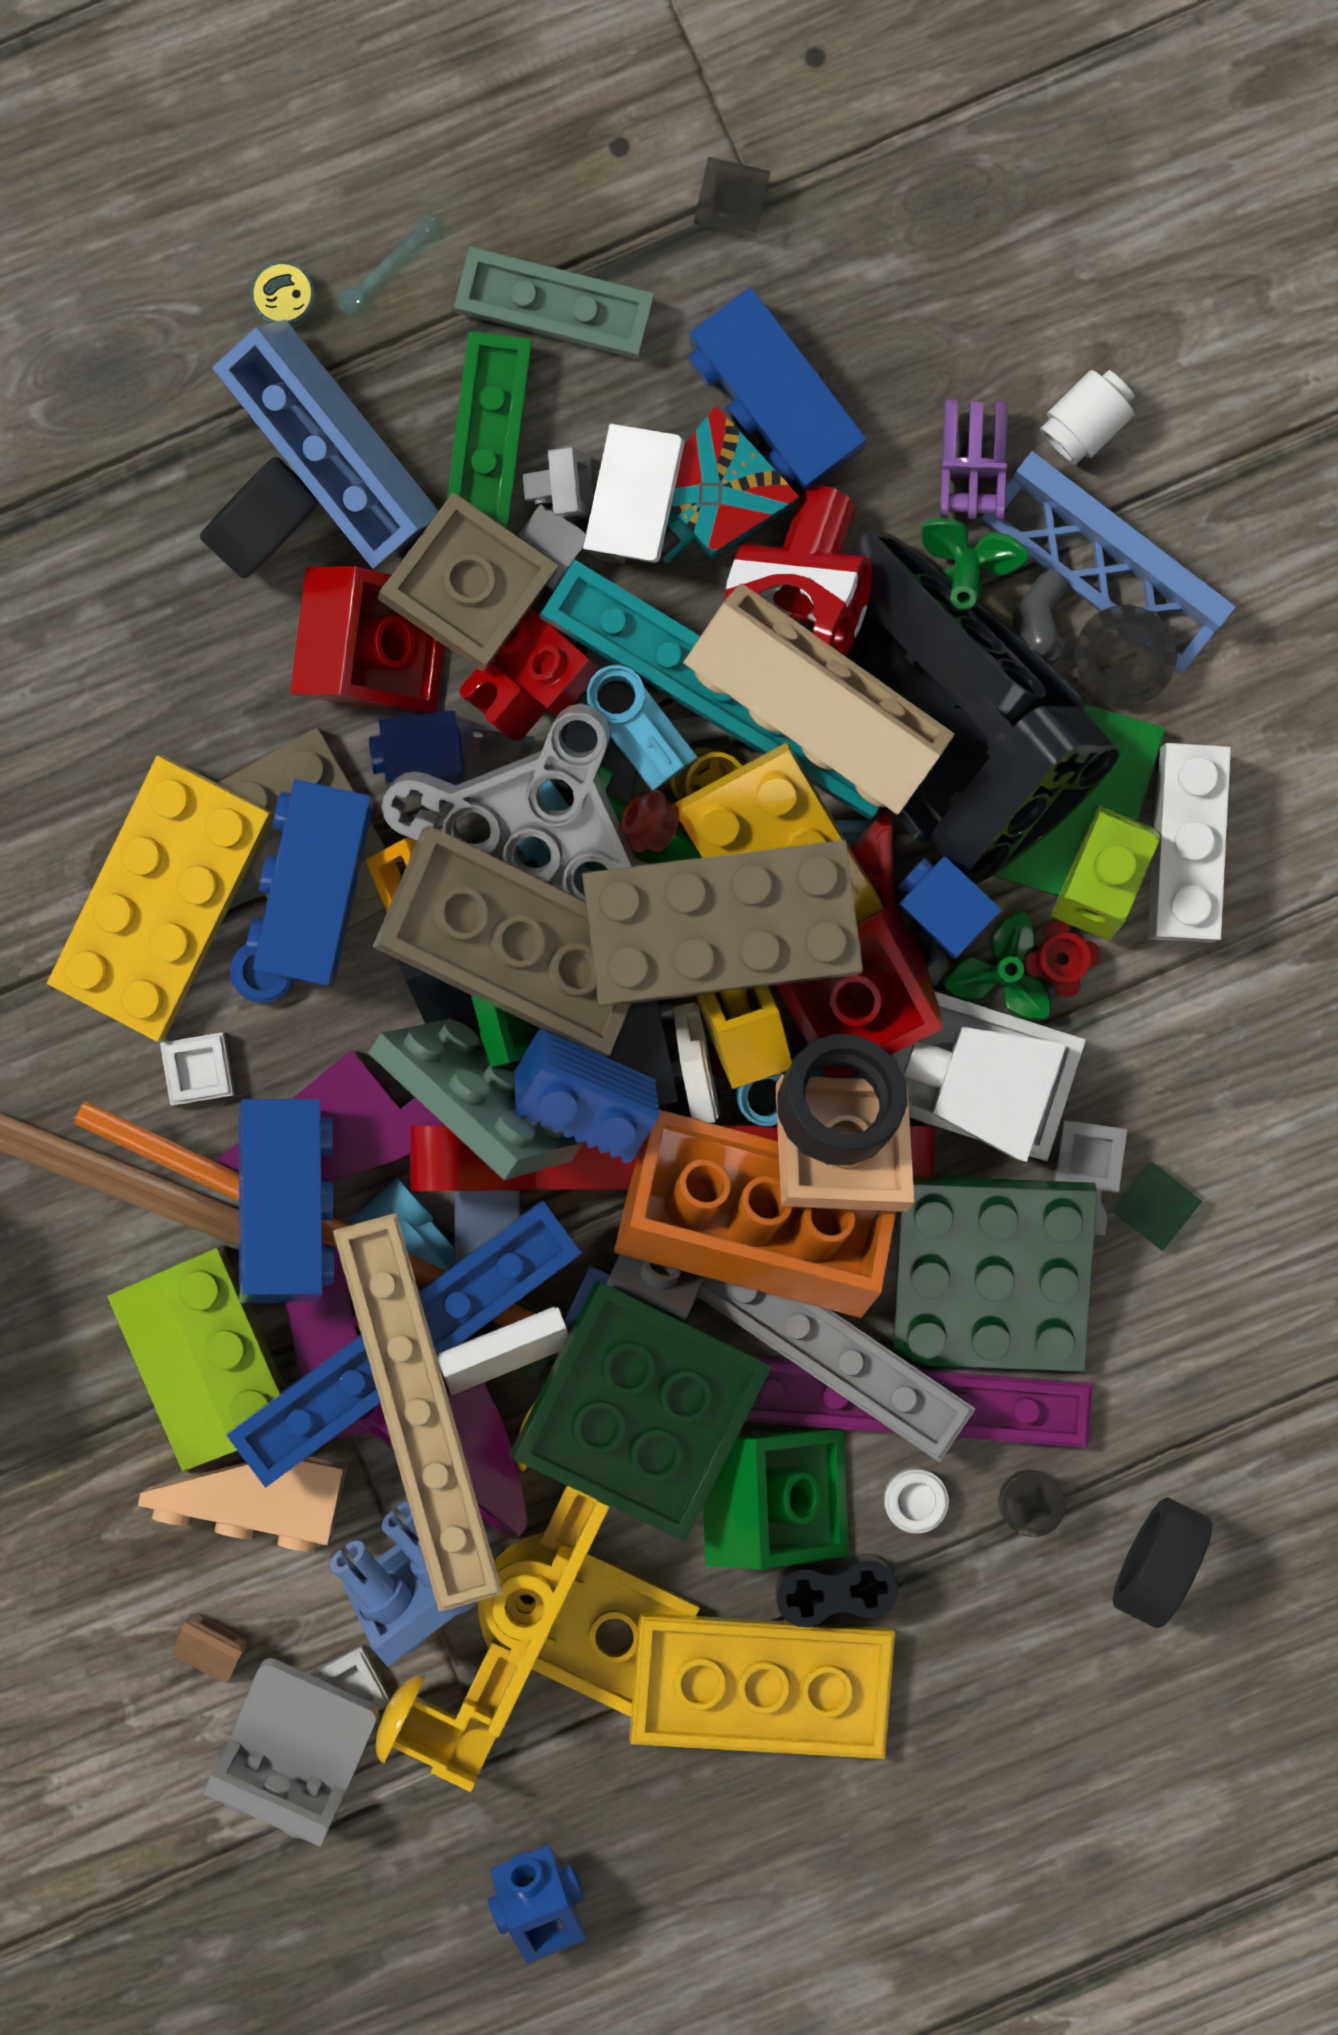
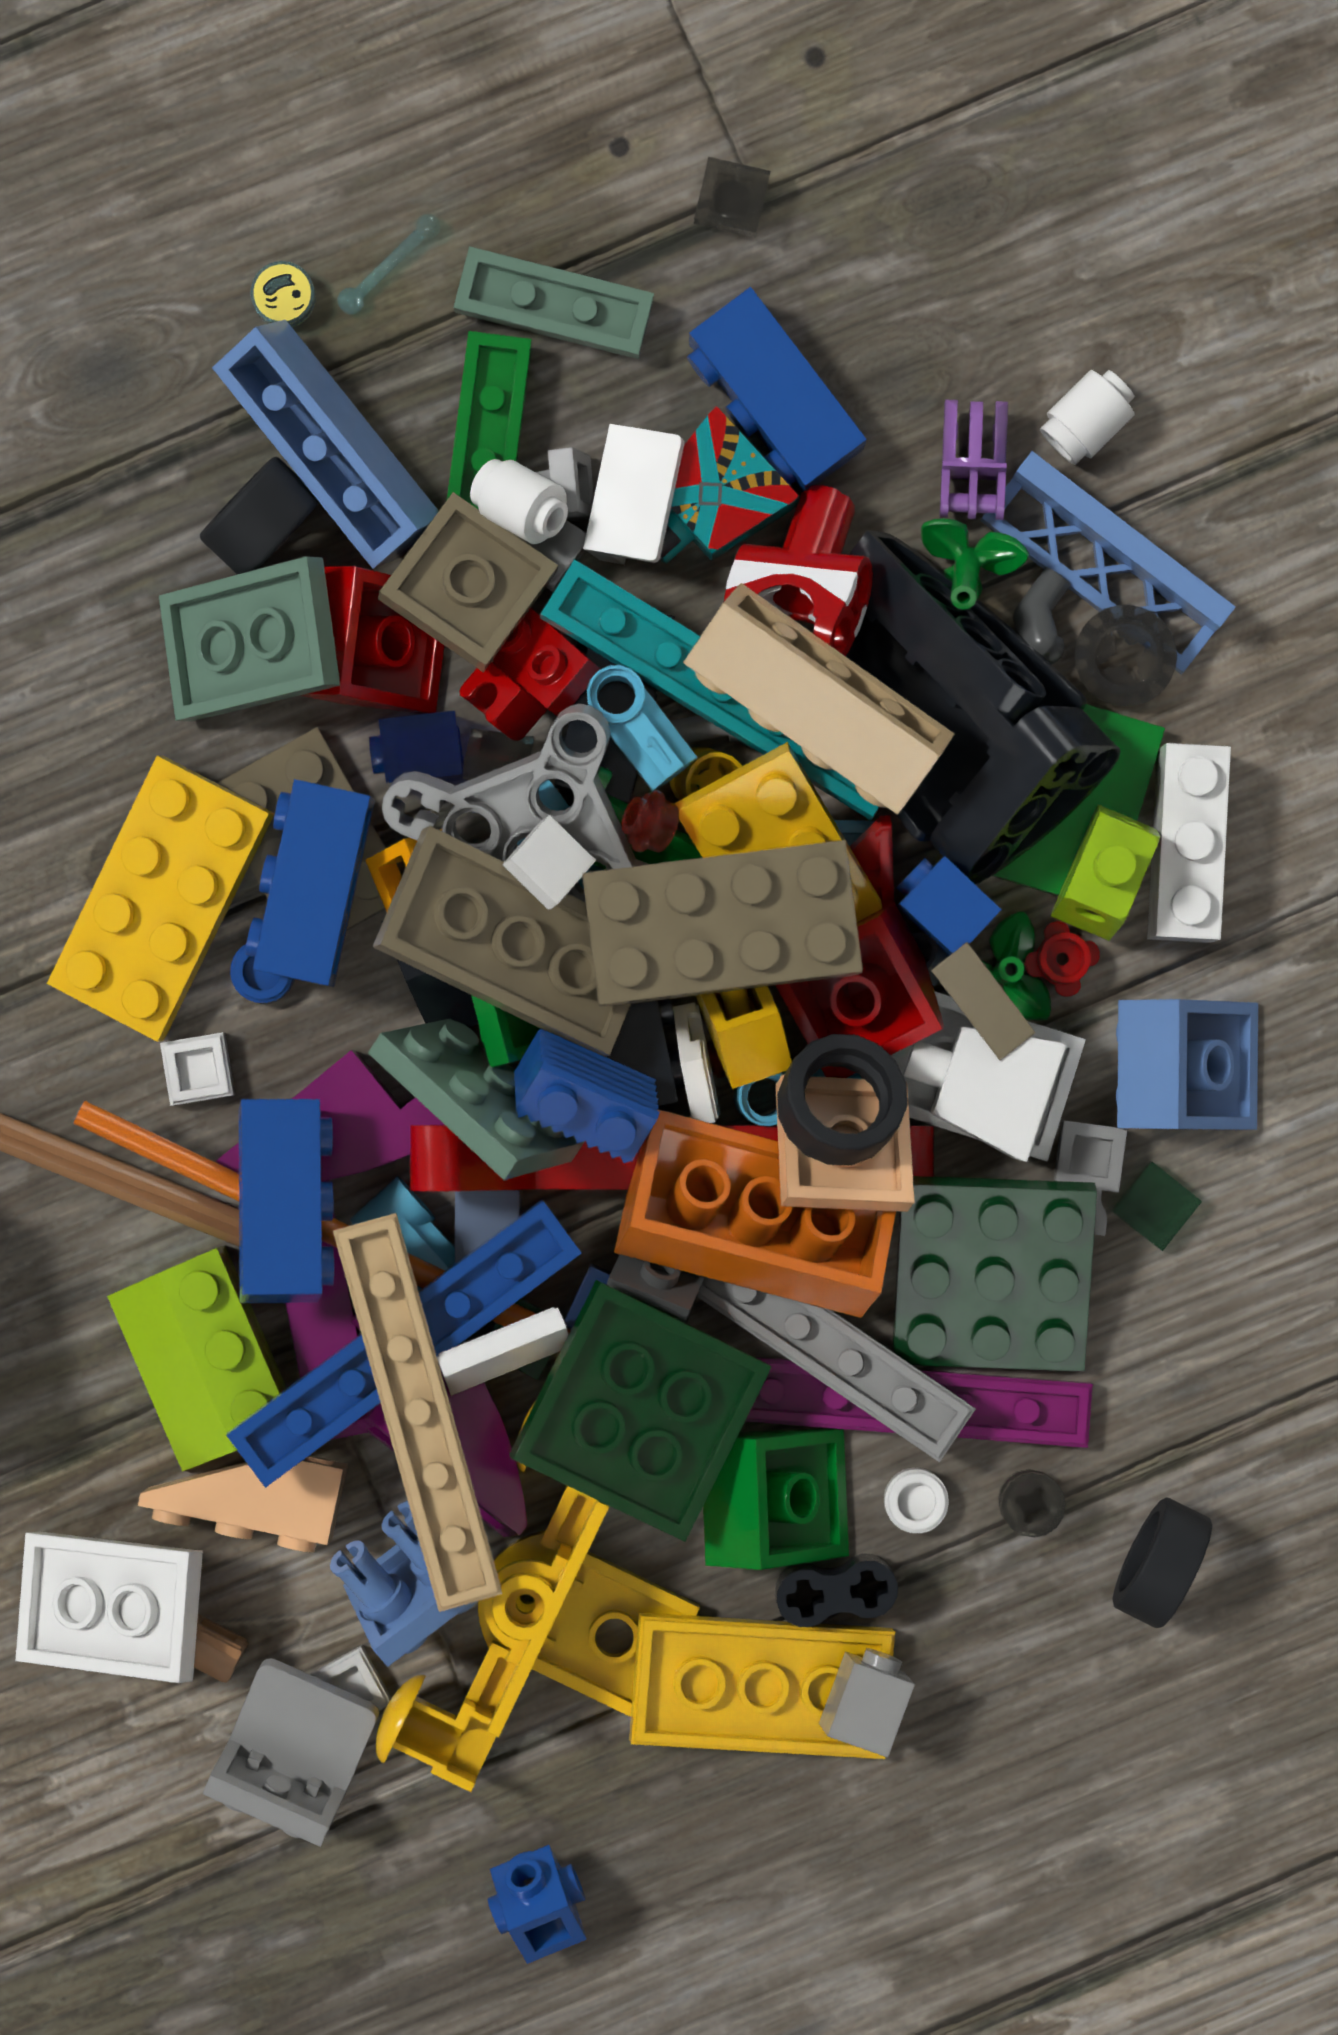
(109, 1606): none -> white plate
(249, 639): none -> sand green plate
(519, 500): none -> white brick
(549, 862): none -> white tile
(867, 1701): none -> light grey brick
(983, 1001): none -> dark tan sticker
(1187, 1064): none -> medium blue slope

